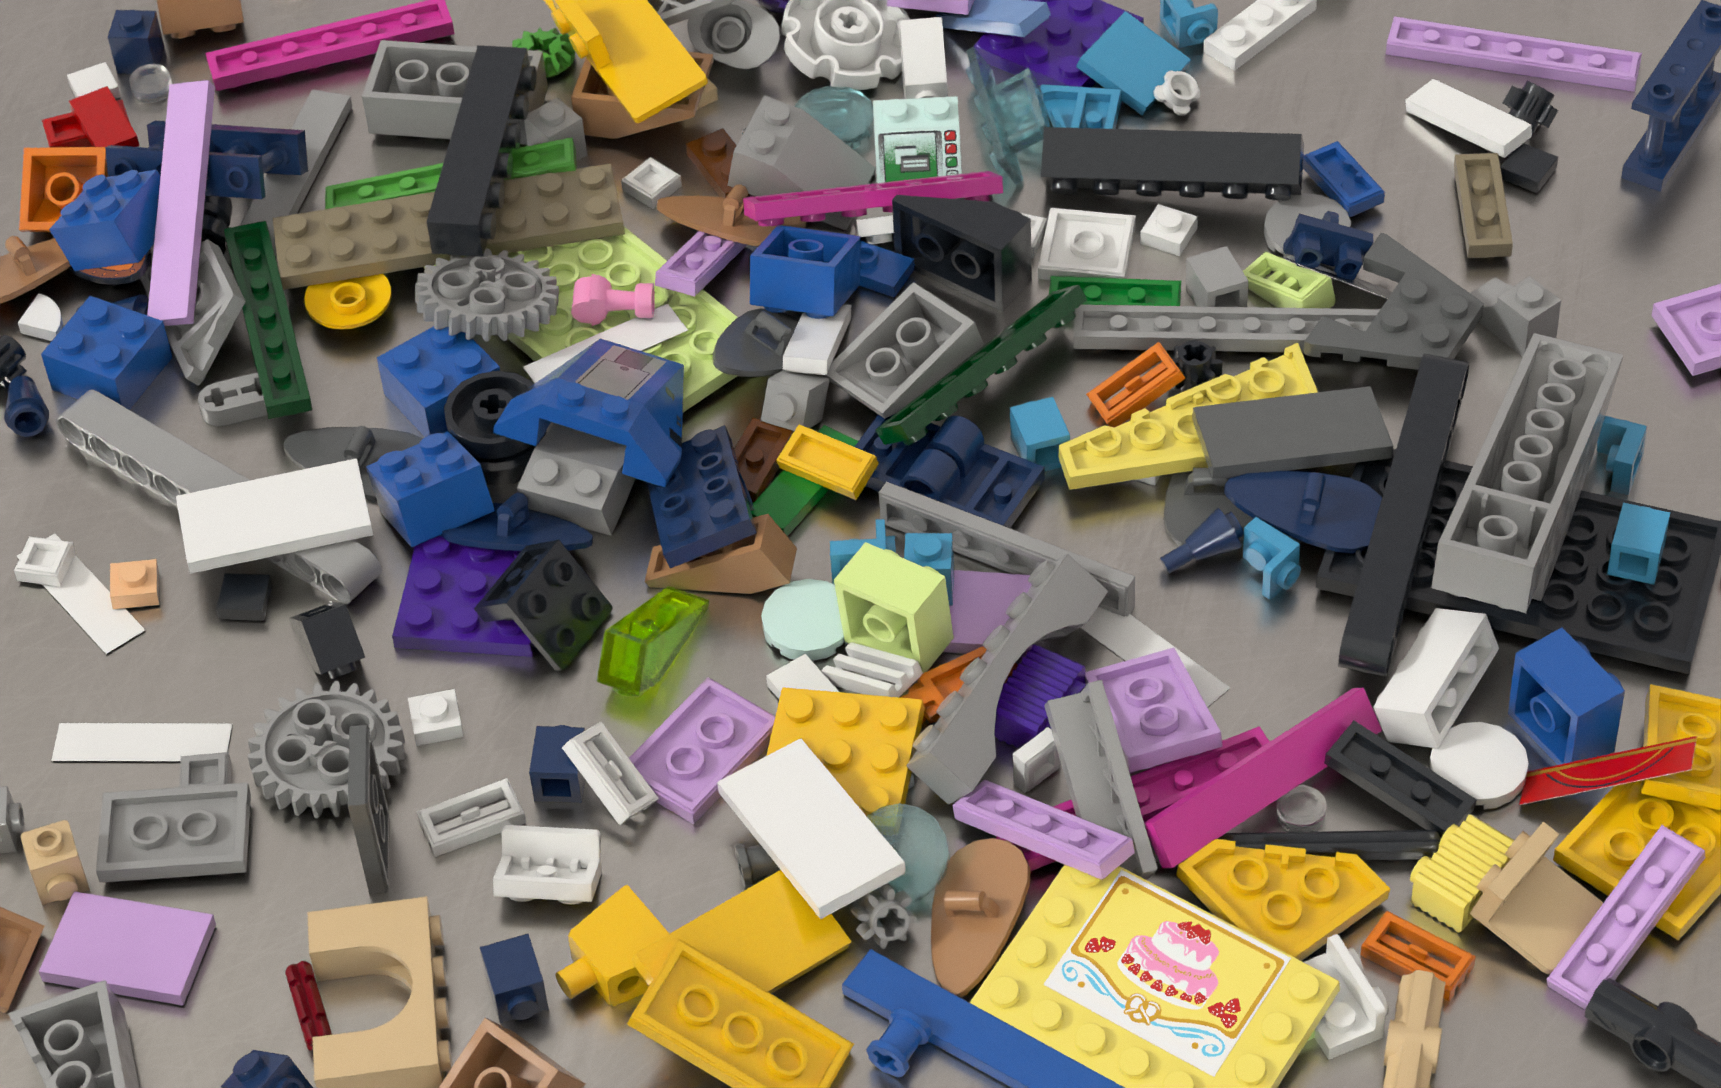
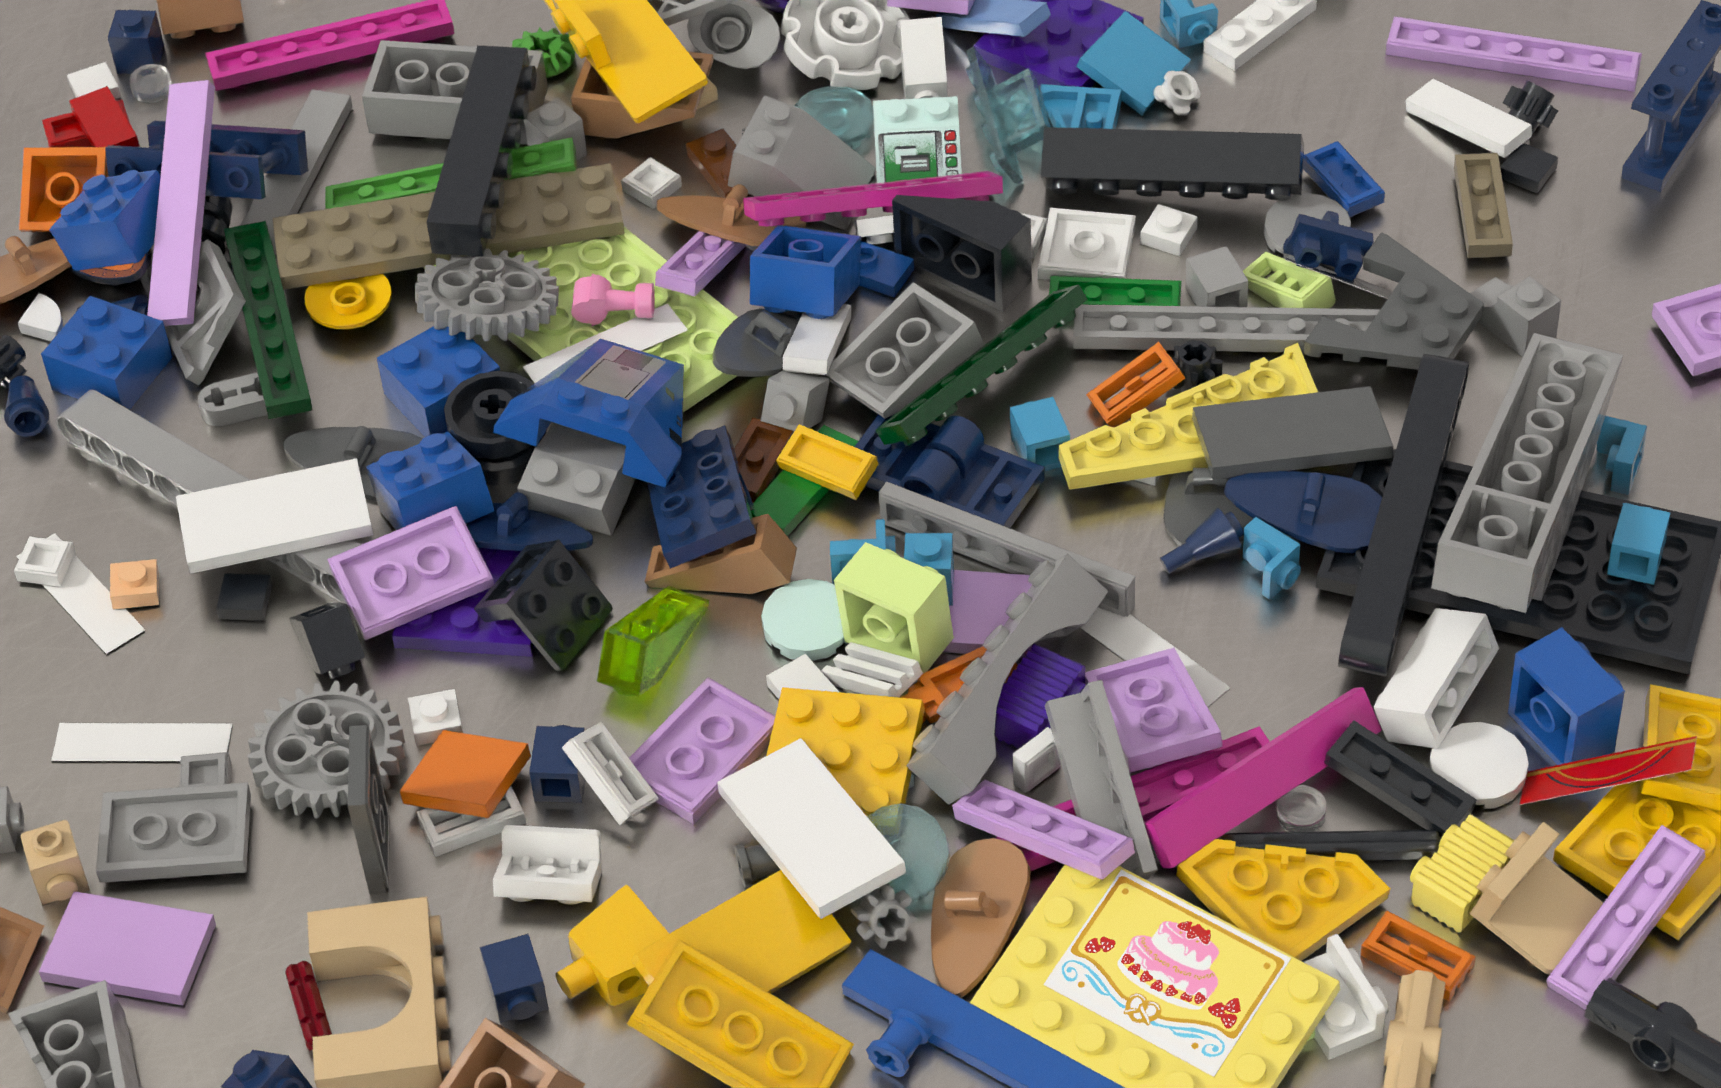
(410, 572): none -> lavender tile
(465, 773): none -> orange tile

